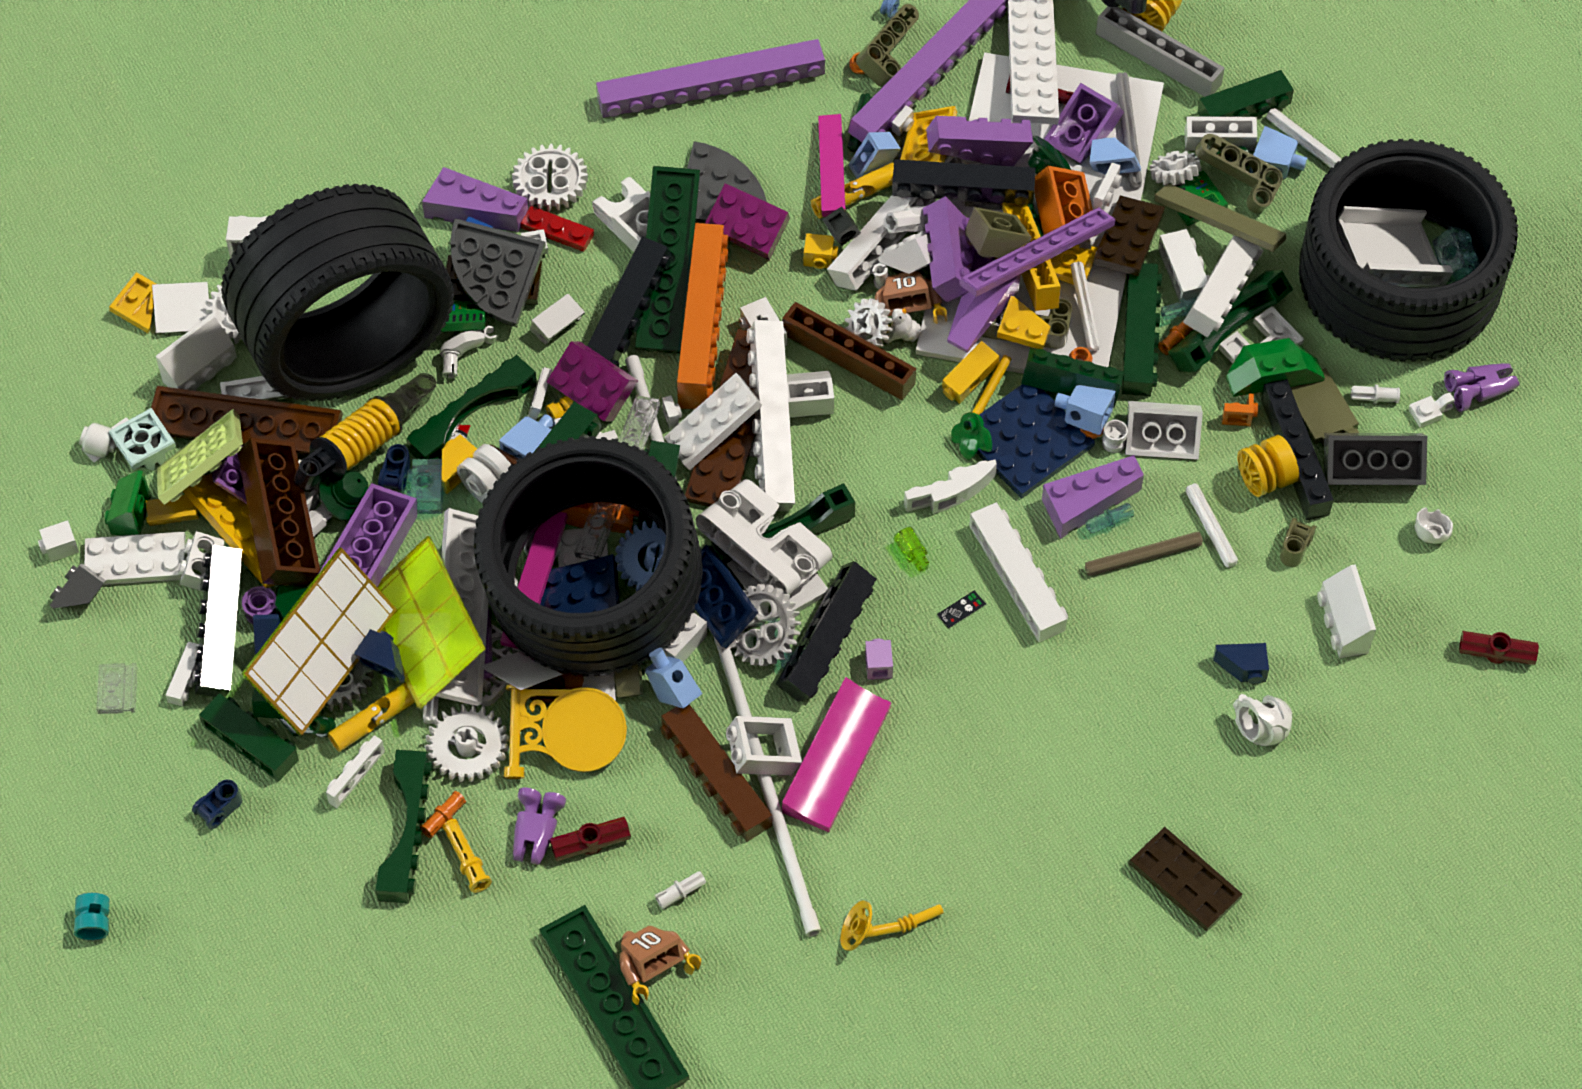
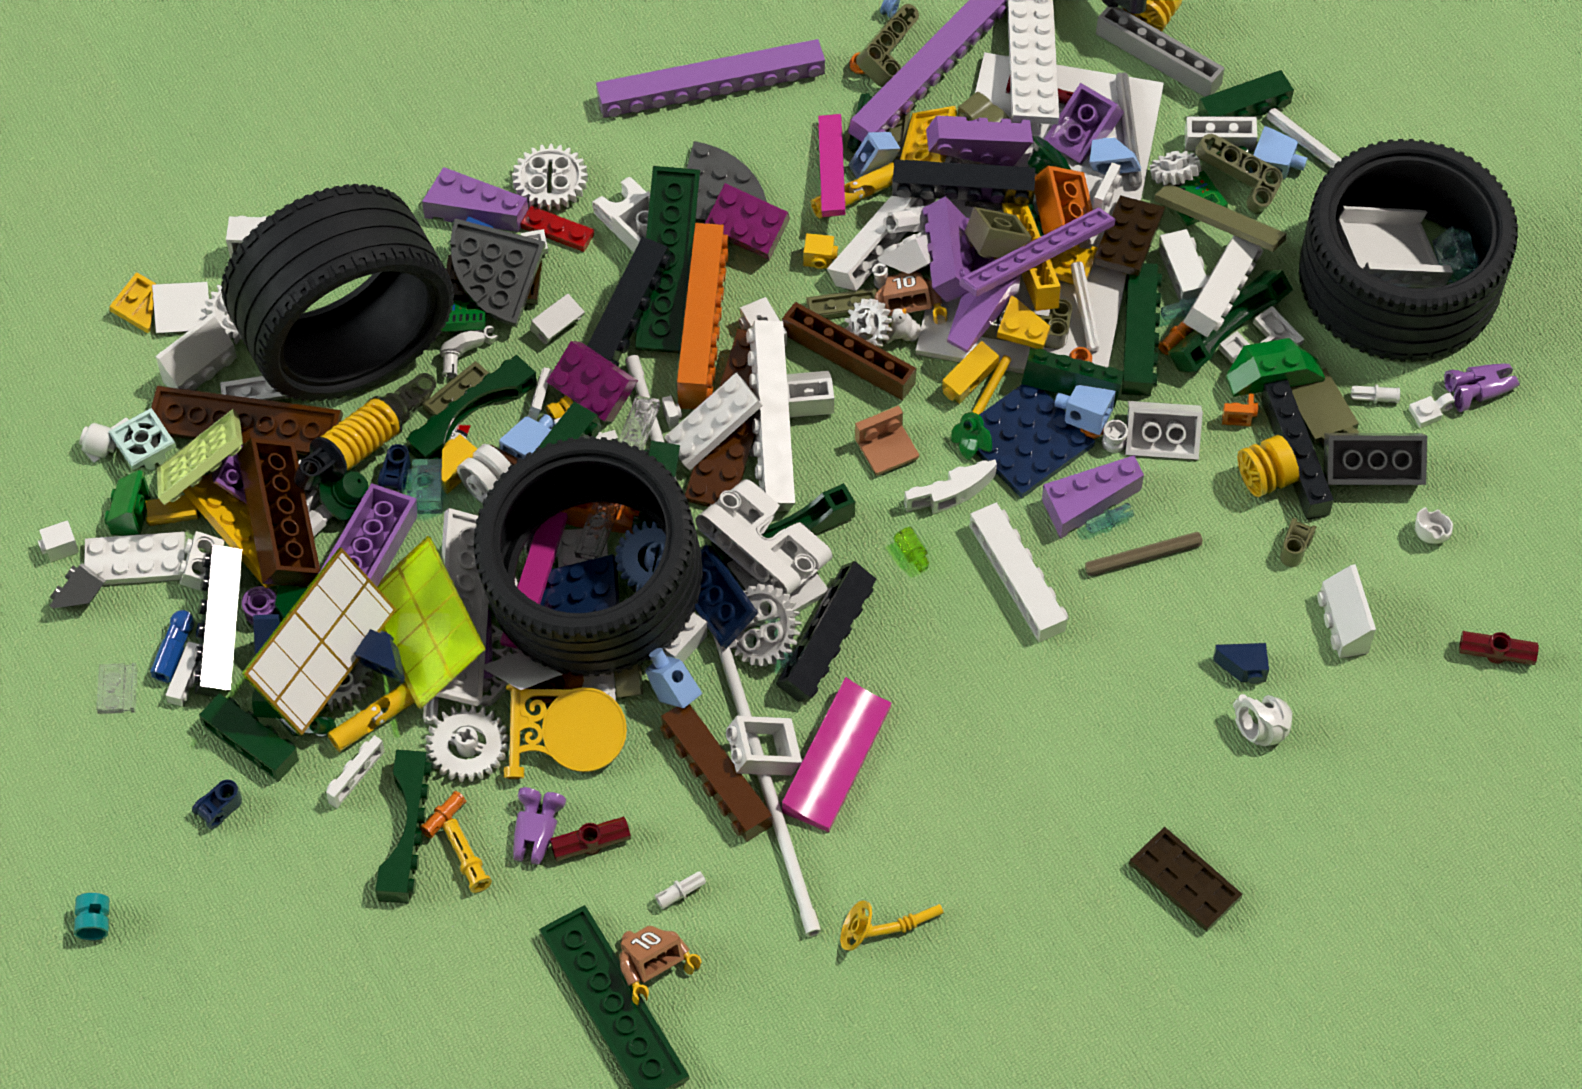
(172, 646): none -> blue piece
(455, 388): none -> olive tile
(838, 304): none -> olive tile
(841, 226): pearl dark grey brick -> none
(878, 659): lavender brick -> none
(885, 441): none -> nougat bracket
(903, 121): white plate -> none
(961, 609): black sticker -> none
(981, 107): none -> olive brick
(1211, 525): white axle -> none

